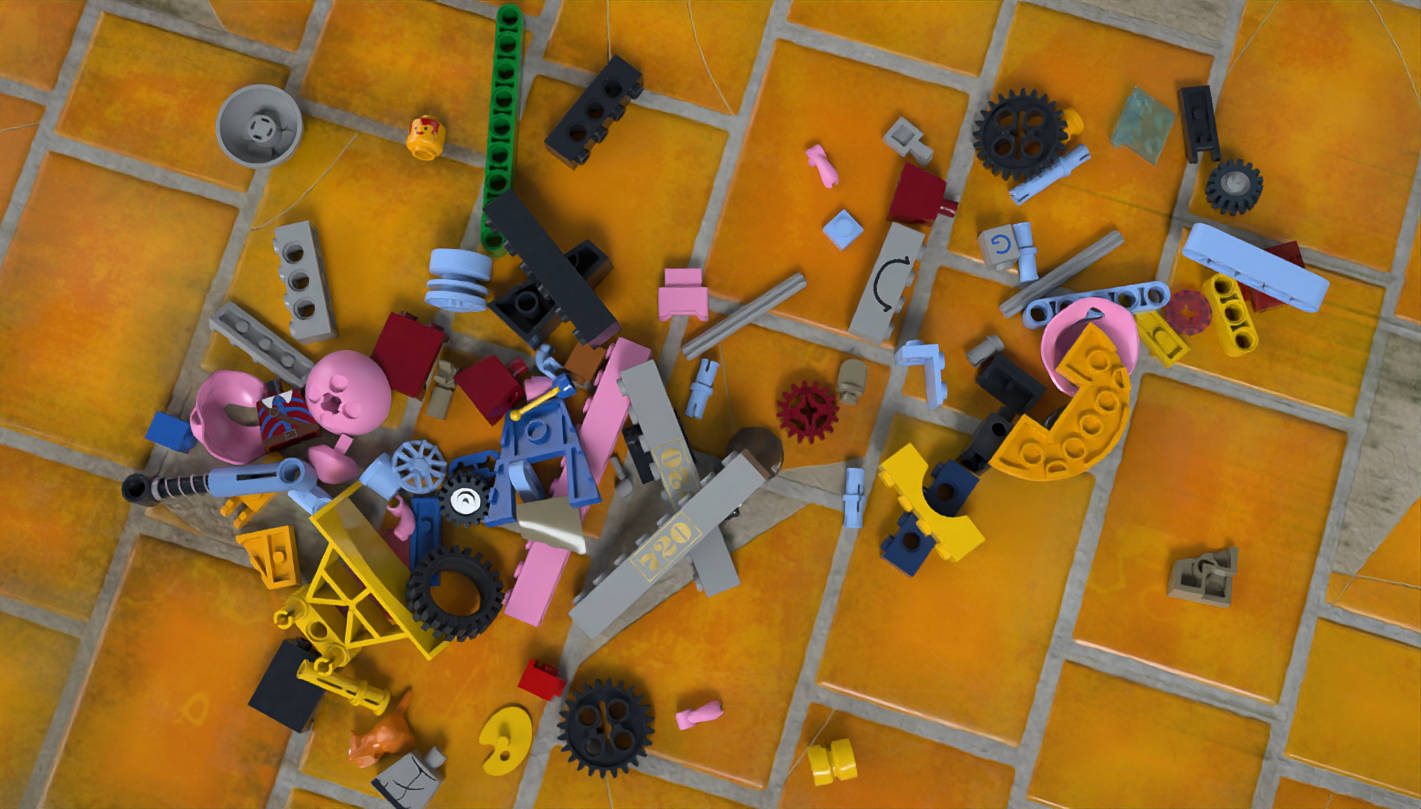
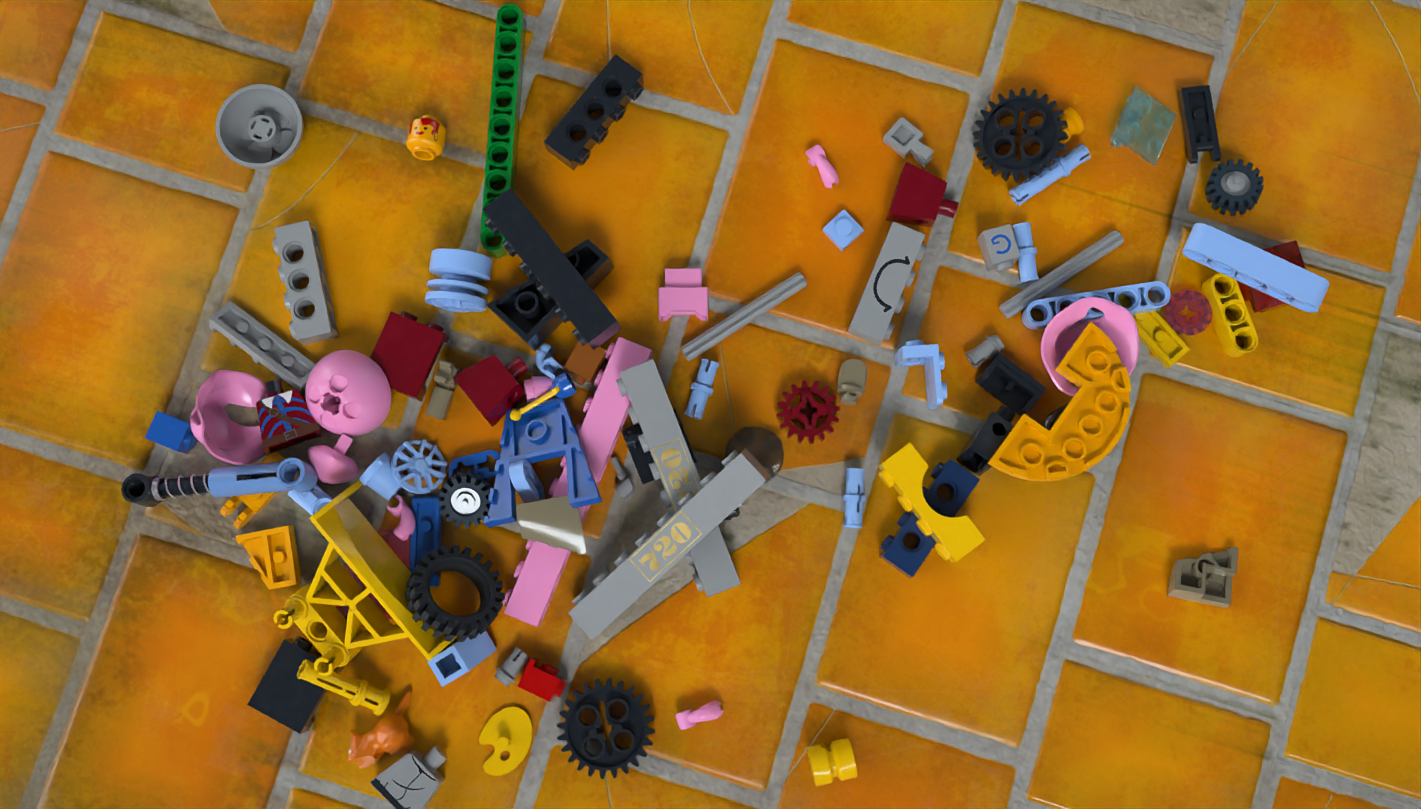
(461, 657): none -> light blue slope
(511, 667): none -> light grey pin

